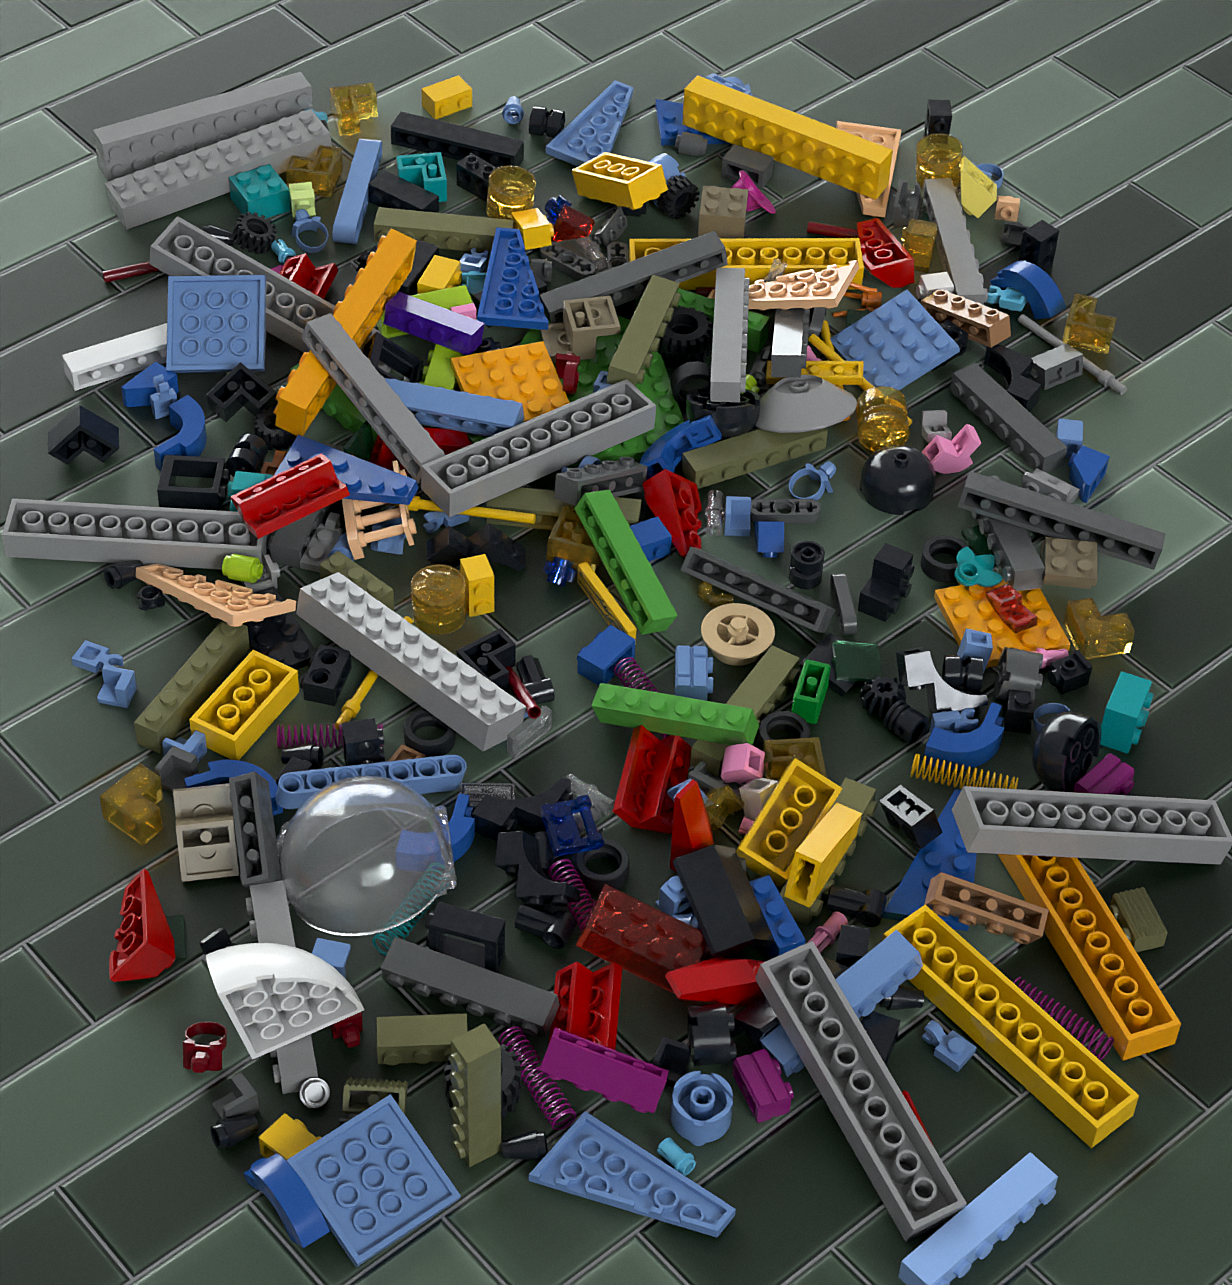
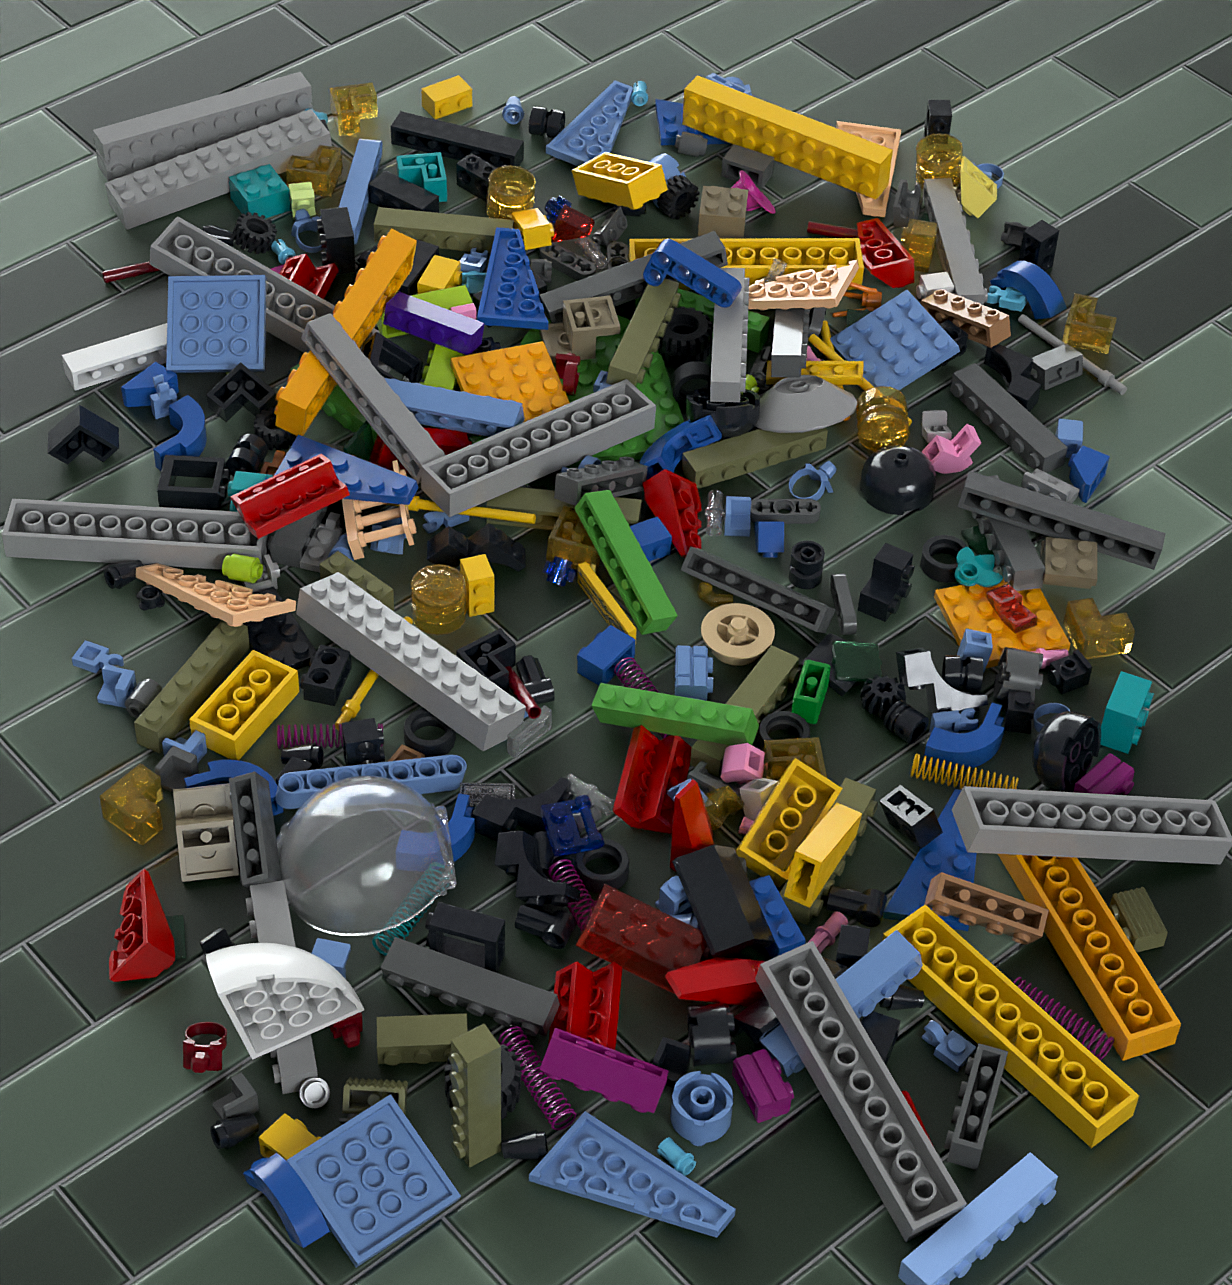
(142, 696): none -> dark grey brick
(337, 239): none -> black brick
(639, 95): none -> medium azure pin
(692, 271): none -> blue beam
(977, 1106): none -> dark grey brick
(1007, 208): light nougat bracket -> none

